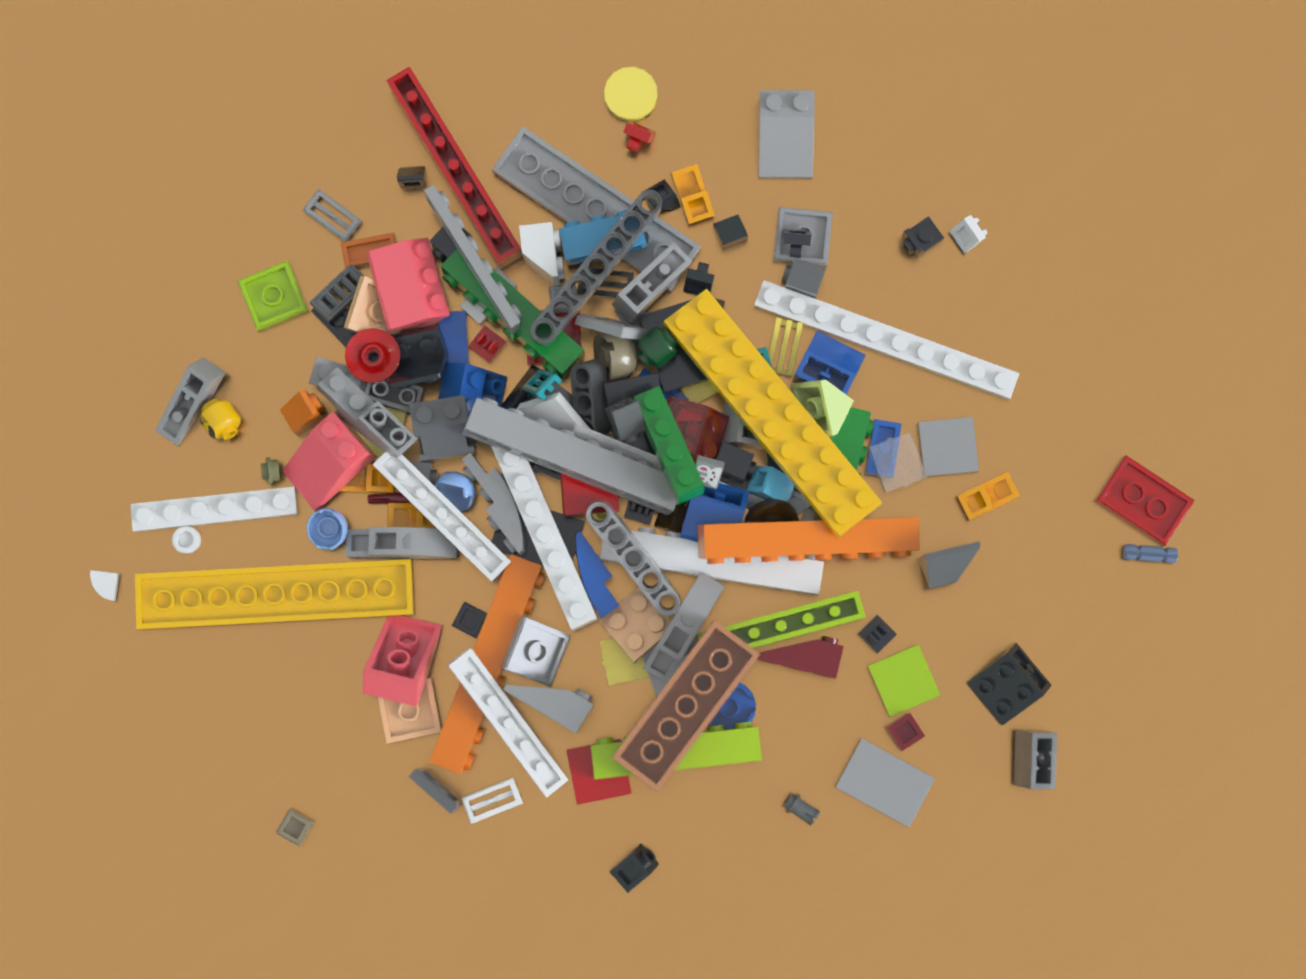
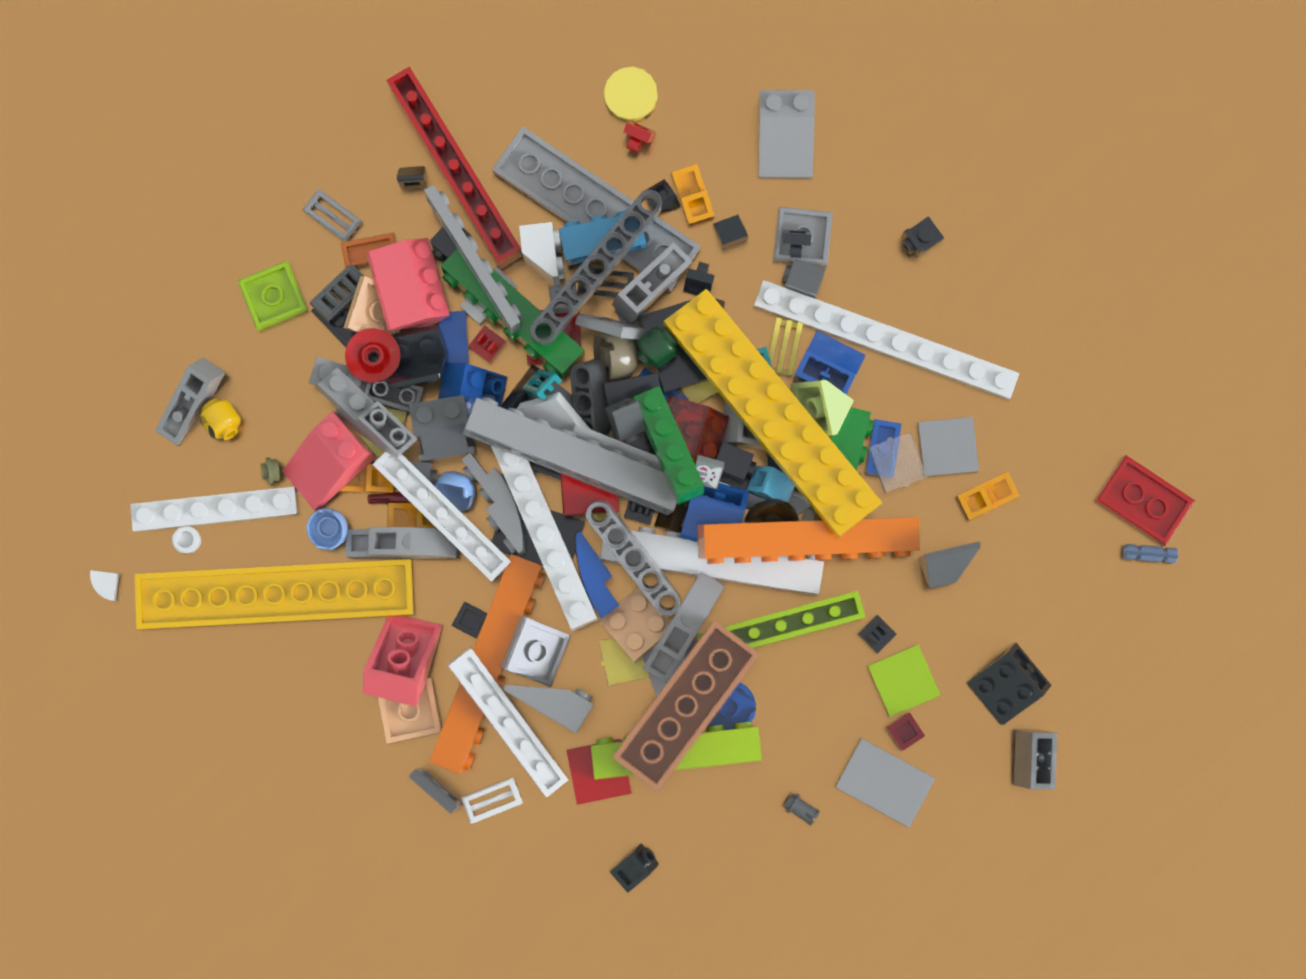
(295, 827): dark tan tile -> none
(303, 412): orange slope -> none
(813, 657): dark red slope -> none
(968, 233): white tile -> none

